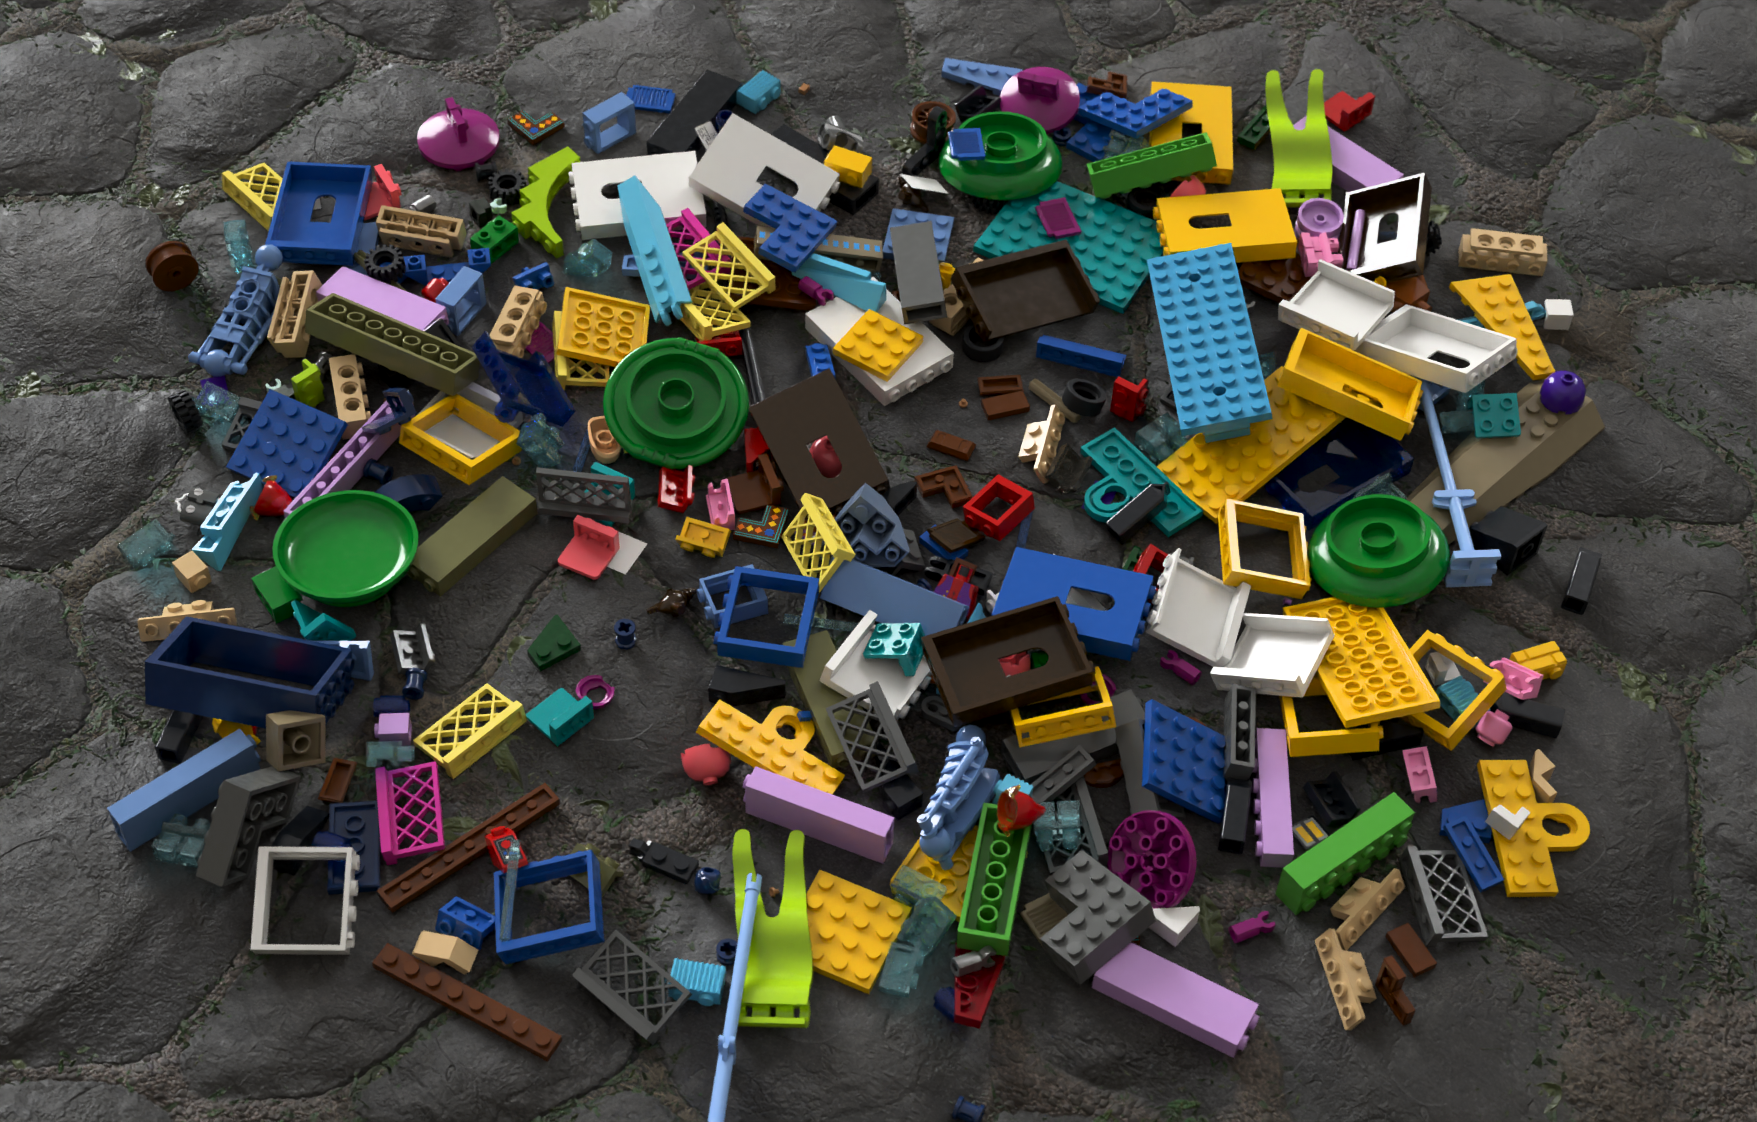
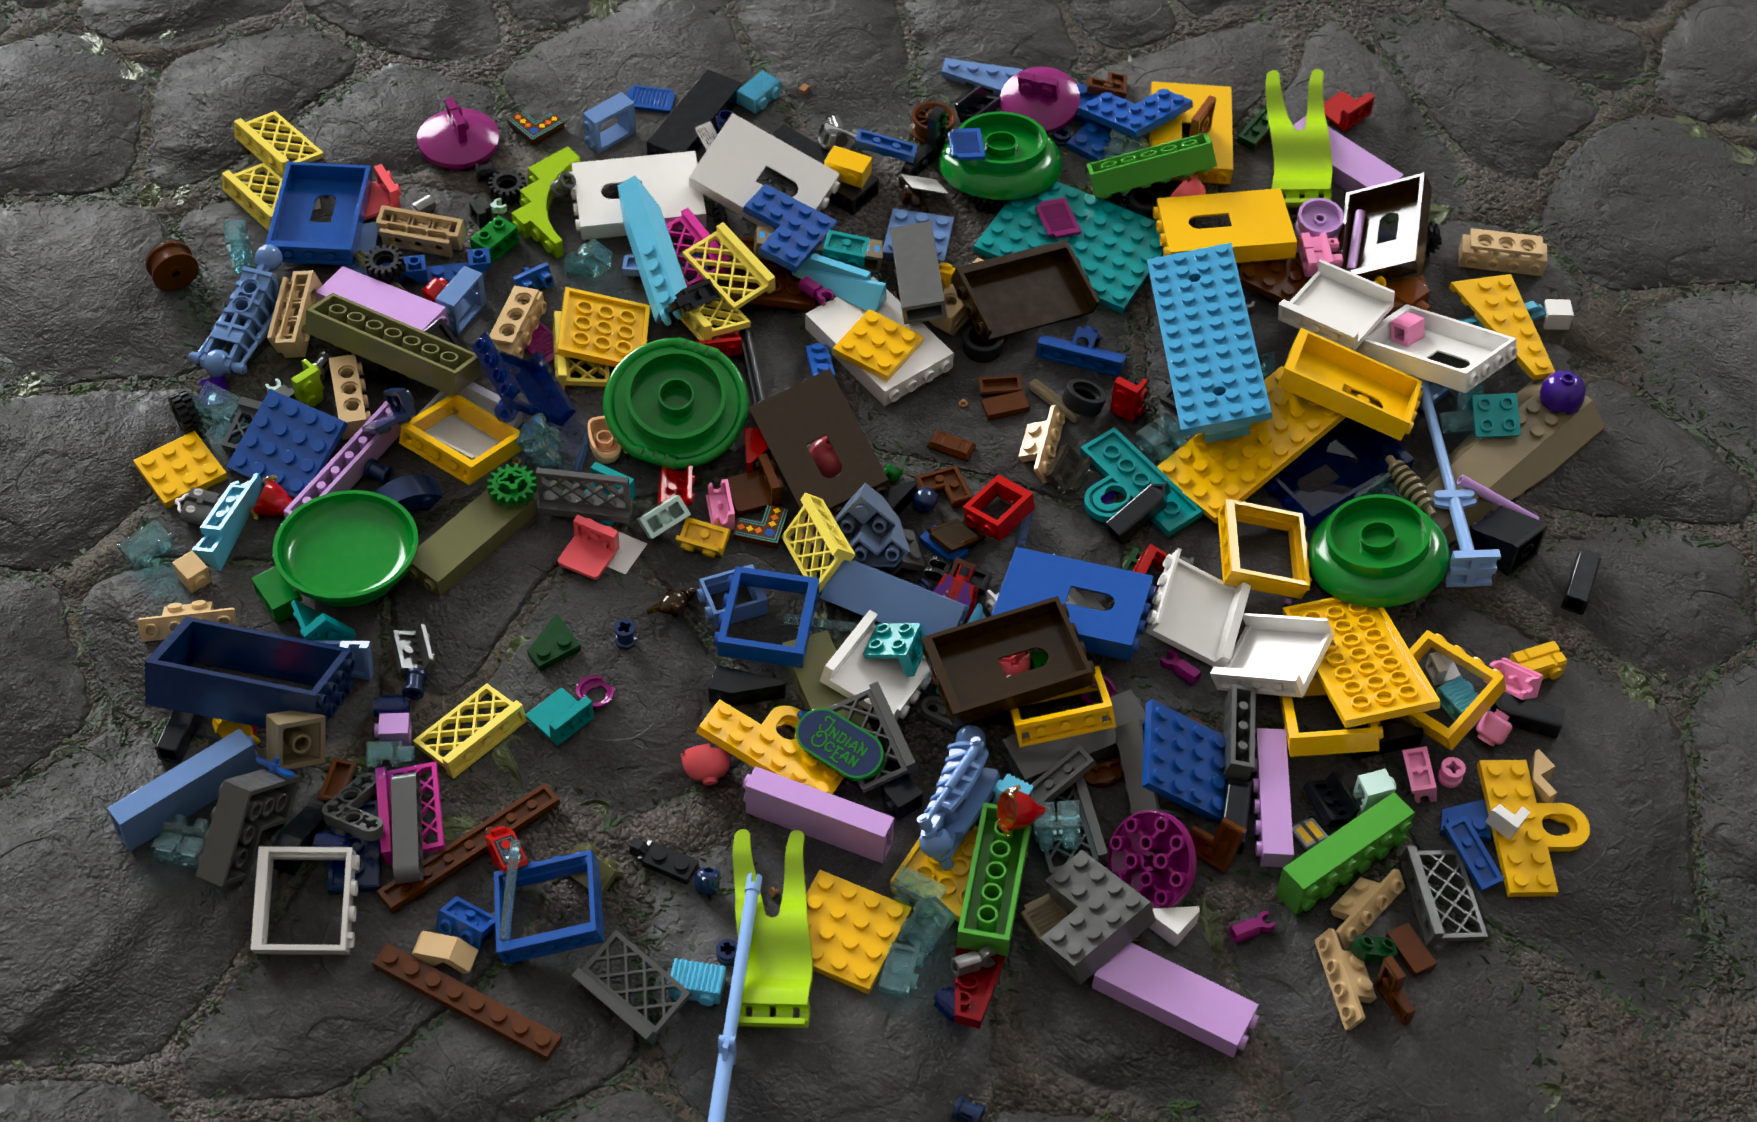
(179, 467): none -> yellow plate
(265, 150): none -> light yellow fence
(275, 767): none -> blue piece
(340, 811): none -> dark grey beam
(407, 828): none -> dark grey beam
(512, 485): none -> green gear
(560, 182): none -> dark grey bush
(663, 516): none -> light aqua brick
(695, 296): none -> black hinge
(840, 744): none -> tile
(846, 248): none -> teal bracket
(885, 145): none -> blue plate
(894, 472): none -> green hinge
(924, 499): none -> dark blue piece
(1089, 333): none -> blue bracket
(1203, 118): none -> dark orange tile
(1222, 847): none -> reddish brown tile
(1372, 788): none -> light aqua brick
(1372, 948): none -> dark green plate
(1407, 329): none -> bright pink brick
(1410, 485): none -> dark tan piece
(1445, 773): none -> bright pink wheel
(1491, 496): none -> lavender piece

